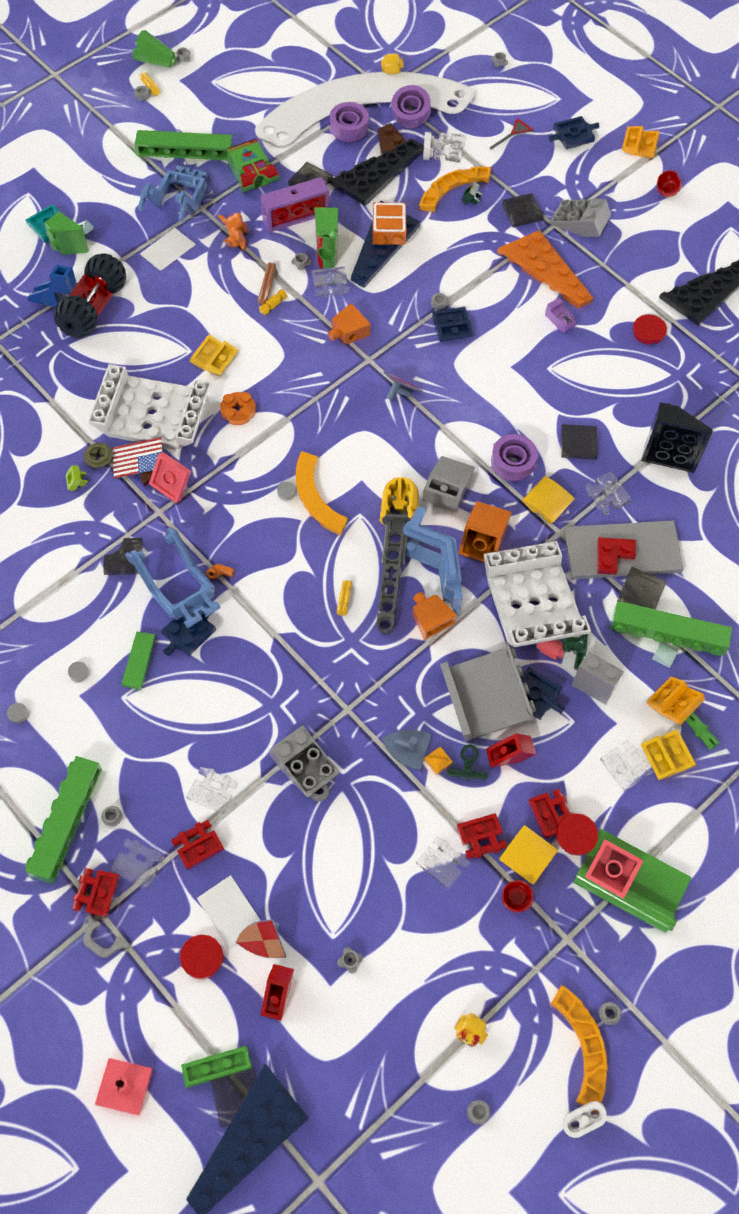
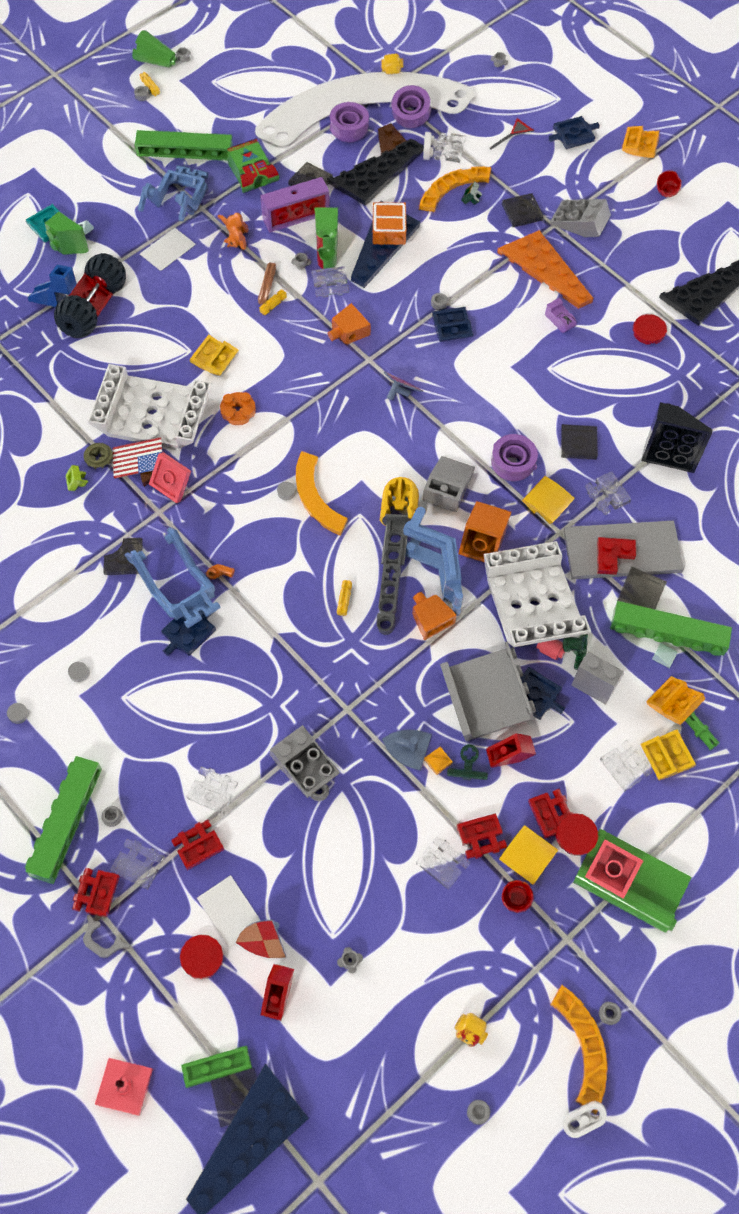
(138, 660): bright green tile -> none

